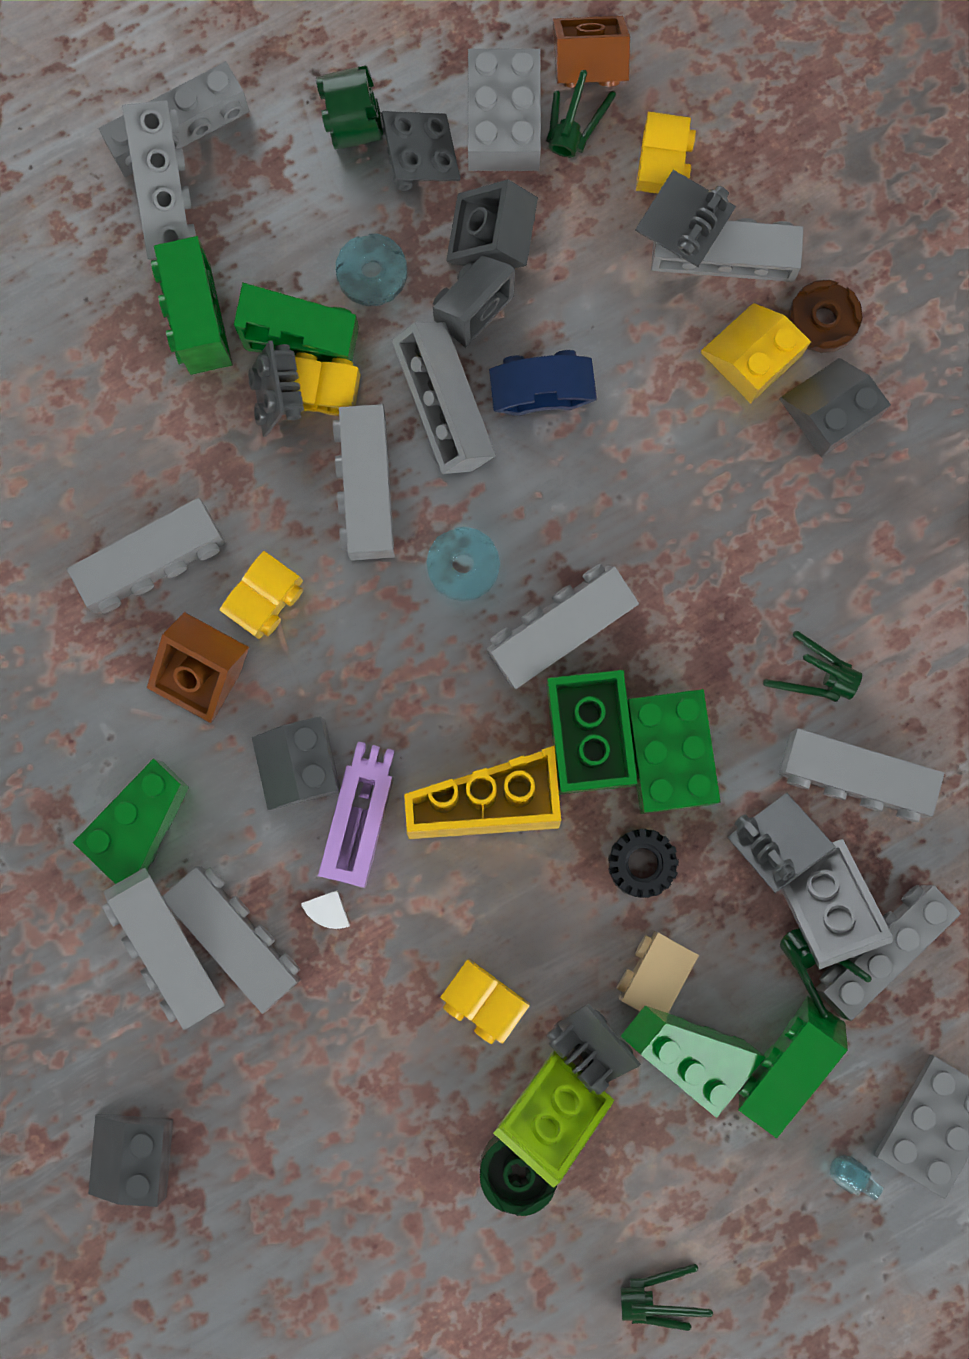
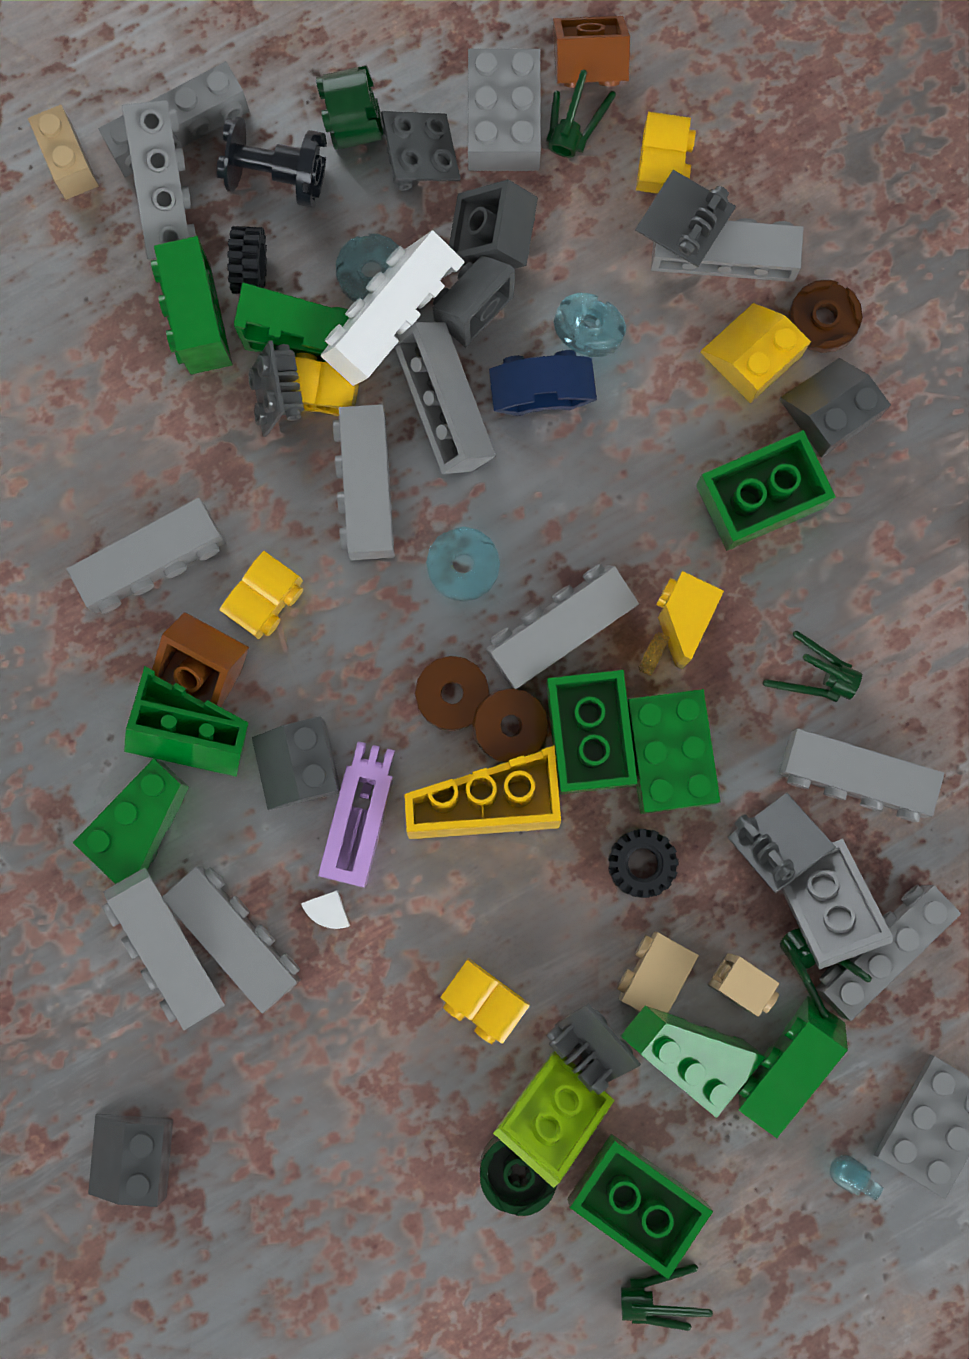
(63, 152): none -> tan brick
(183, 729): none -> green wedge
(246, 257): none -> black tyre
(286, 163): none -> black piece
(389, 306): none -> white wedge
(436, 677): none -> reddish brown tile
(488, 720): none -> reddish brown tile
(585, 339): none -> clear light blue tile
(639, 1206): none -> green brick
(653, 653): none -> clear yellow tile
(686, 613): none -> yellow slope
(745, 985): none -> tan brick
(765, 490): none -> green brick

